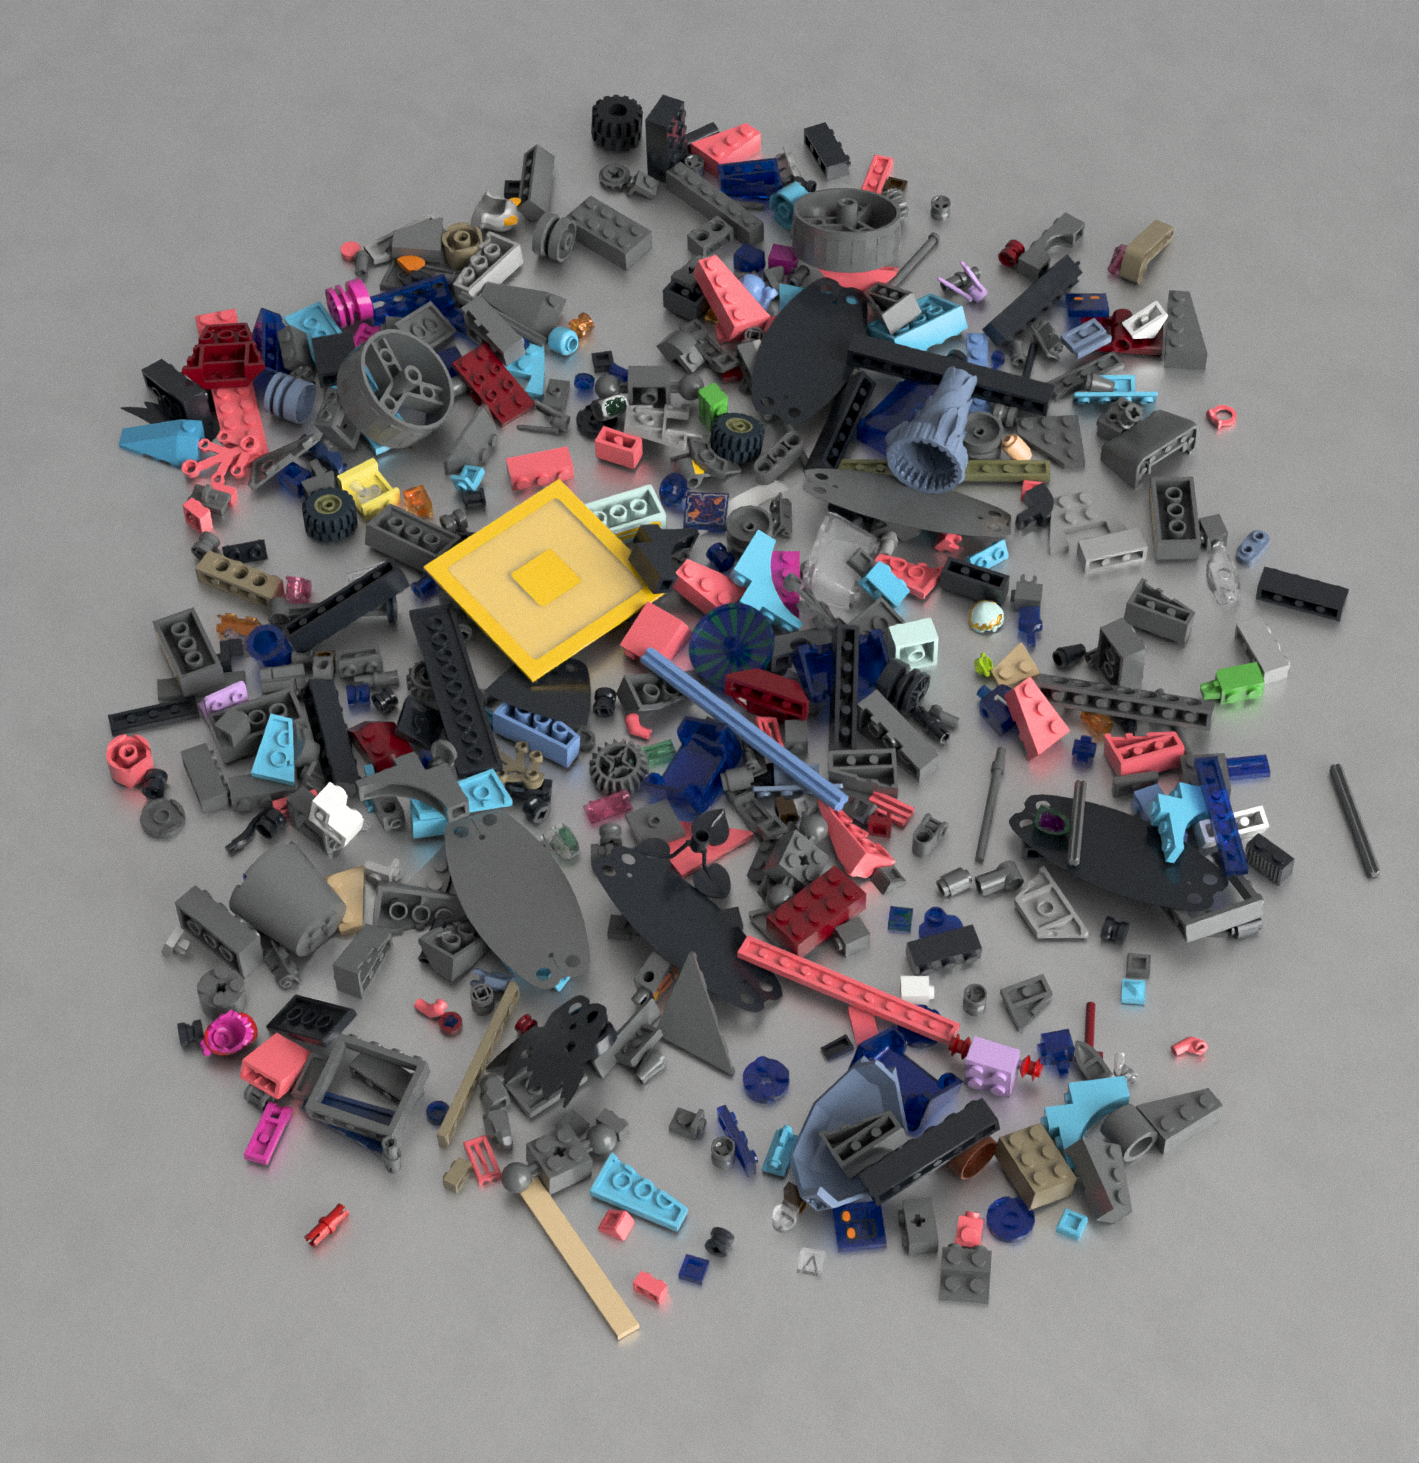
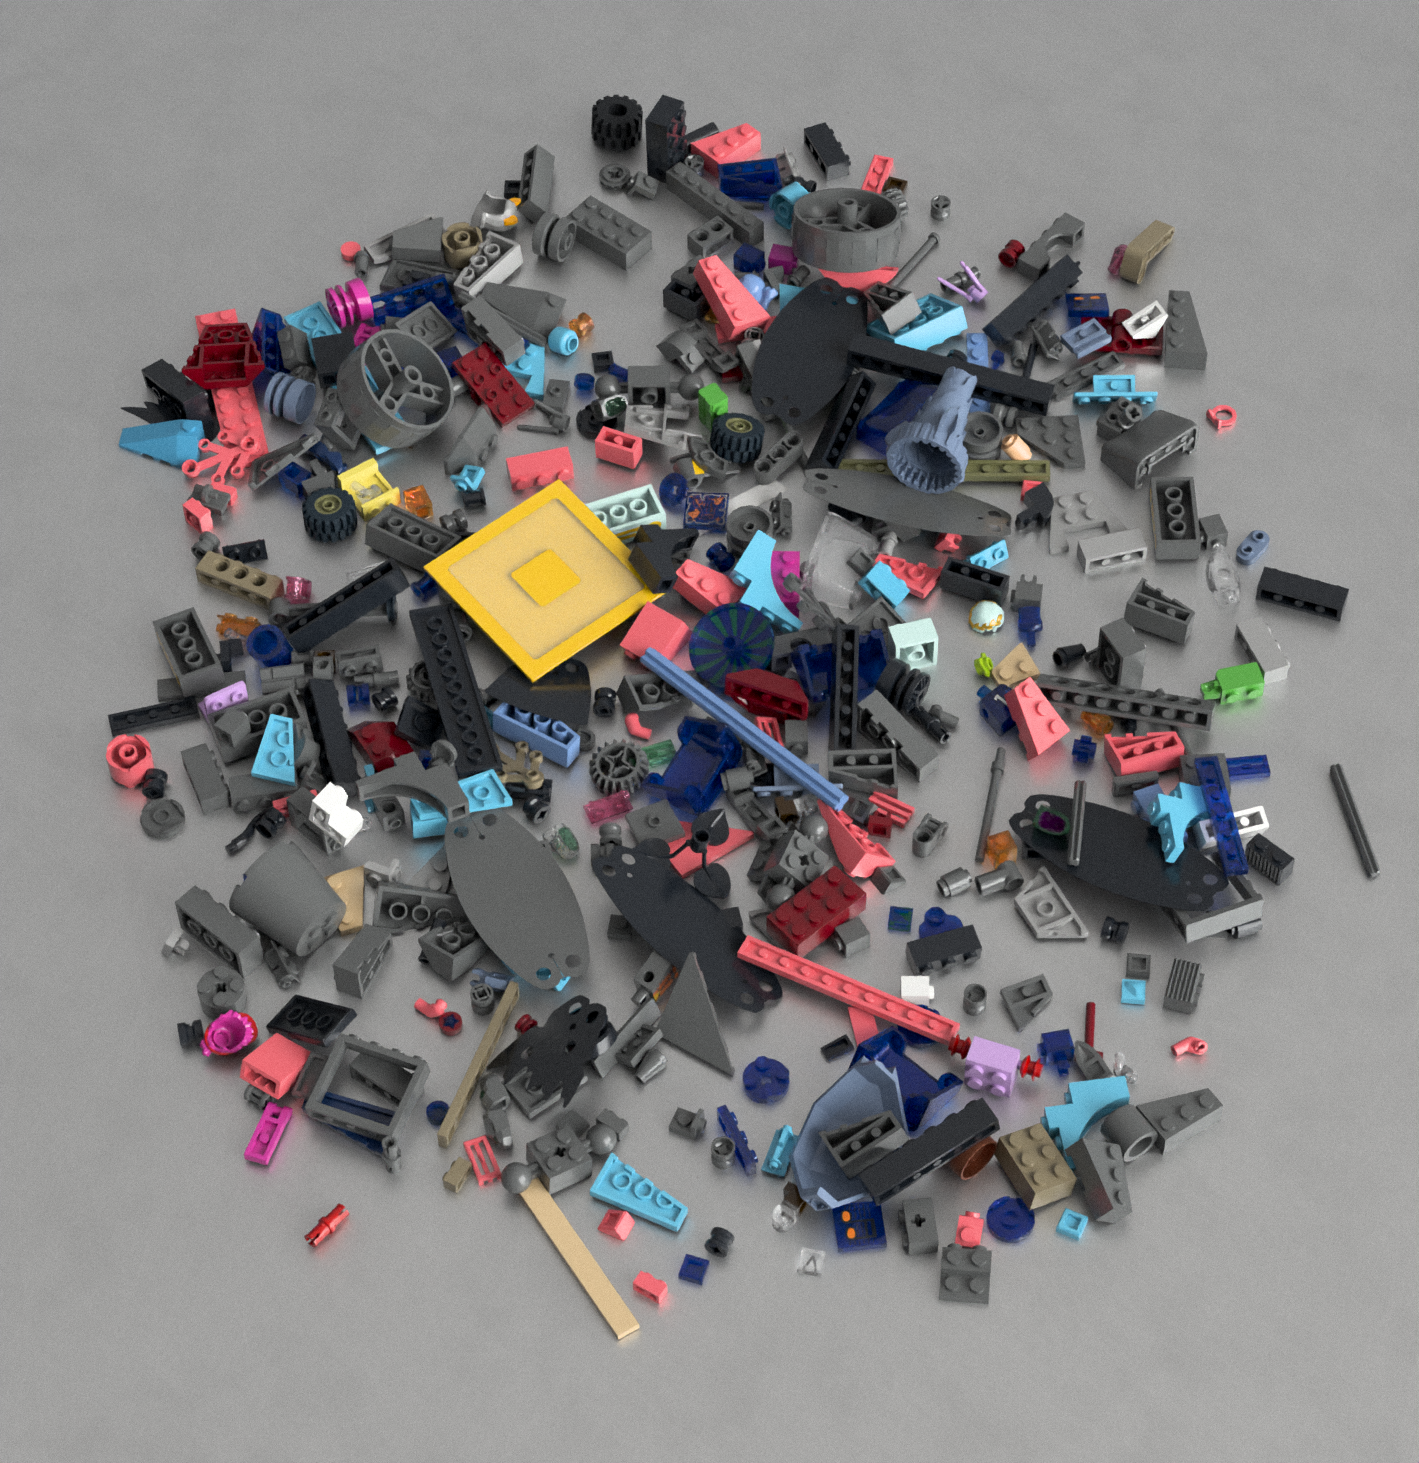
(410, 263): orange tile -> none
(1001, 848): none -> clear orange brick
(1096, 383): dark grey cone -> none
(1182, 986): none -> dark grey brick

